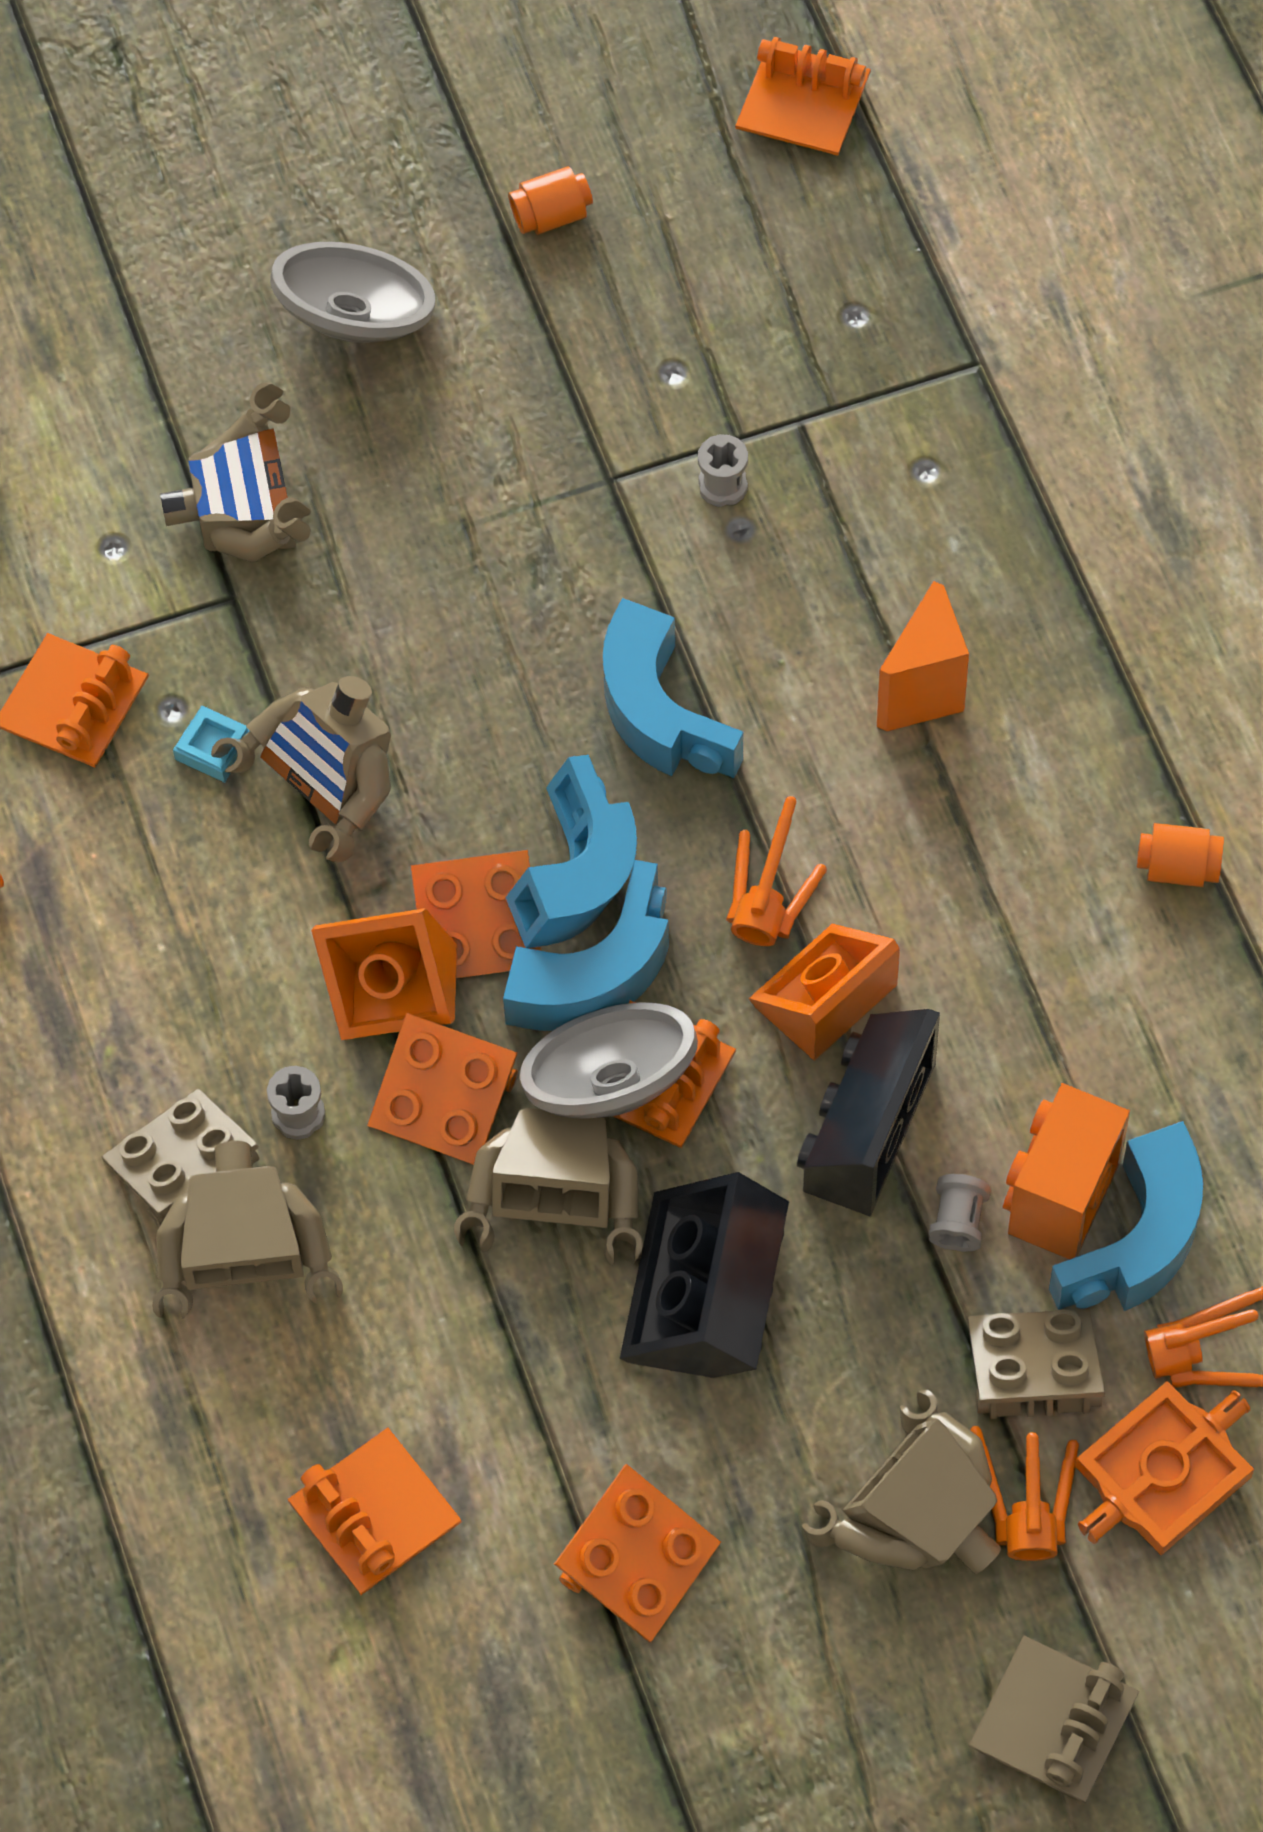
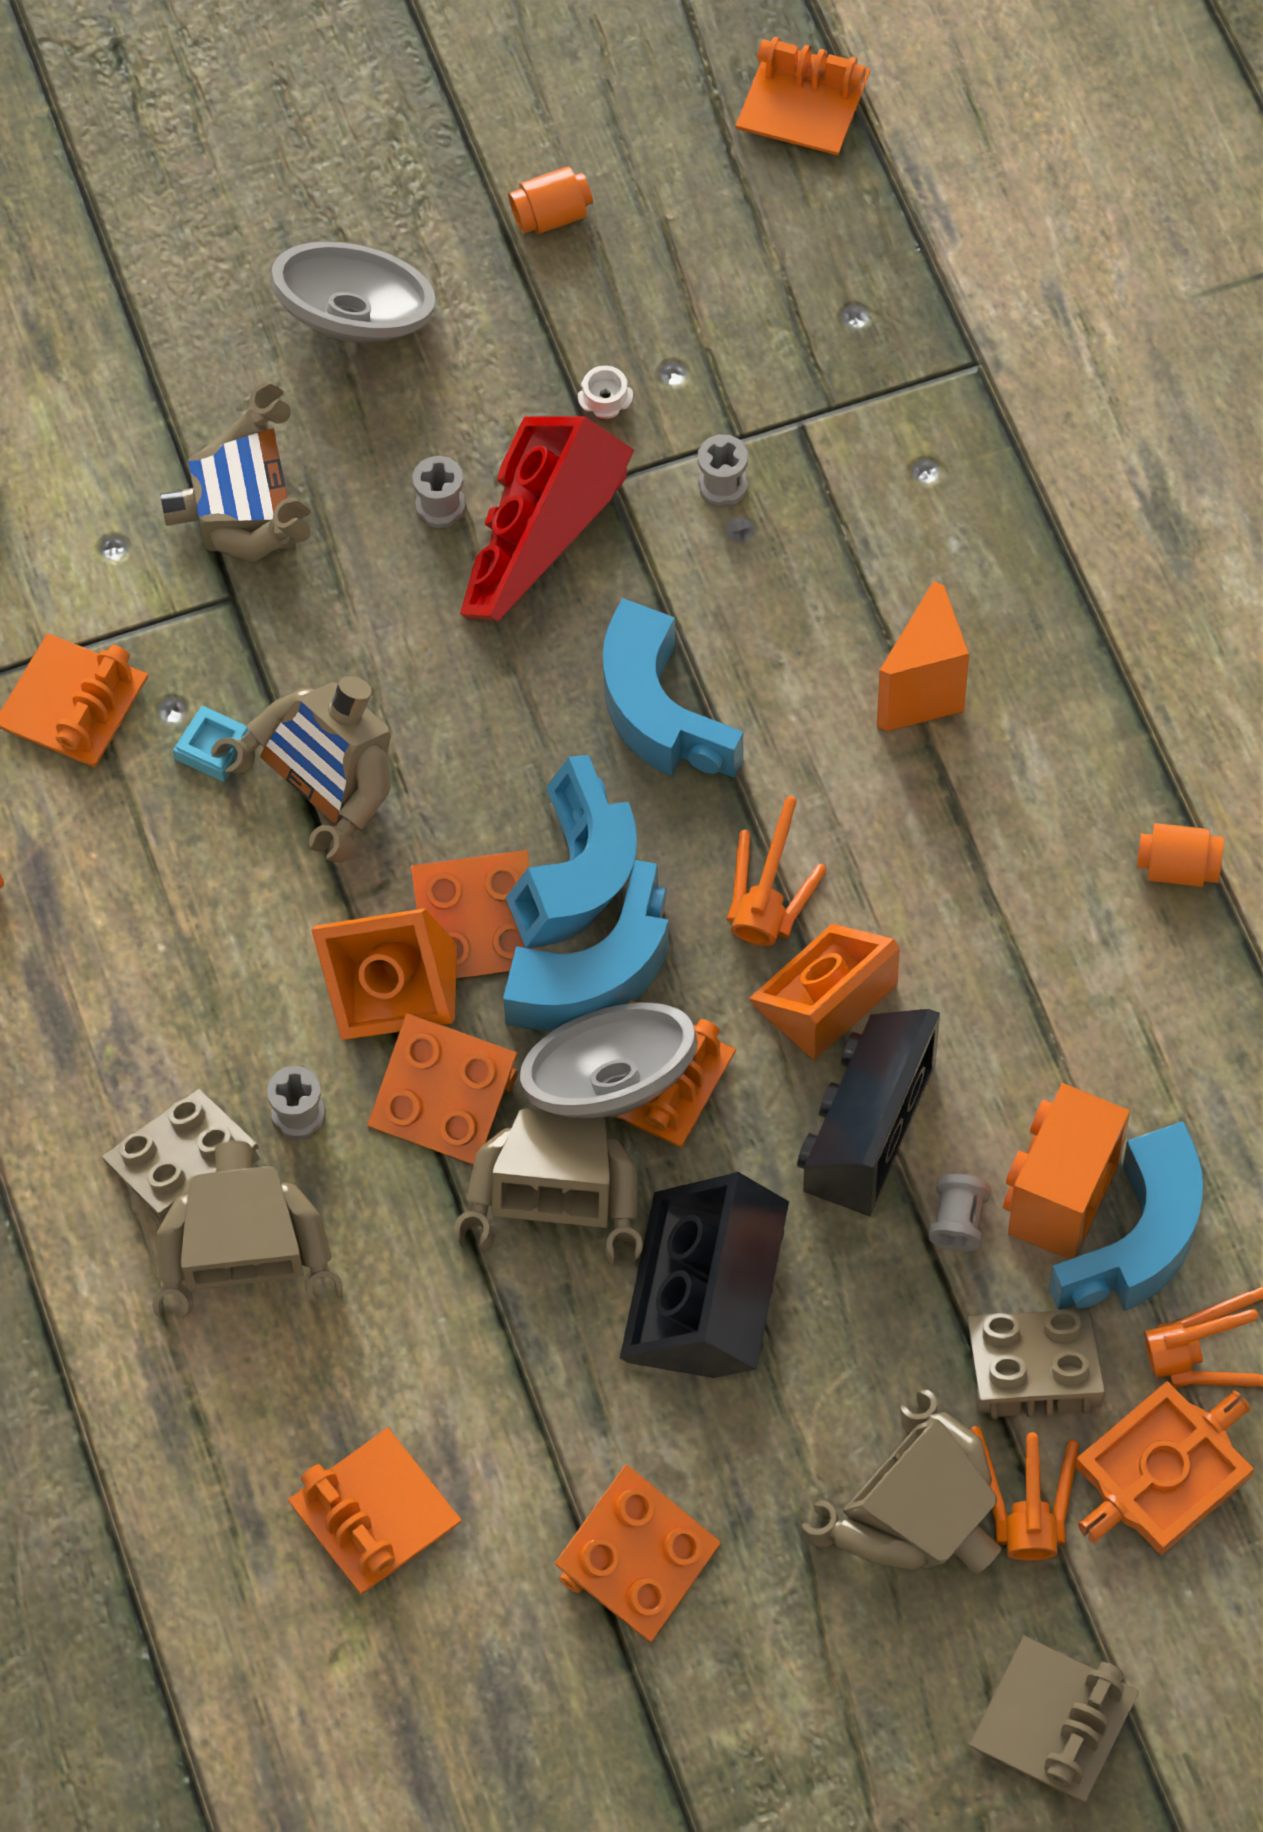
(438, 491): none -> light grey bush
(554, 484): none -> red wedge
(600, 381): none -> white plate

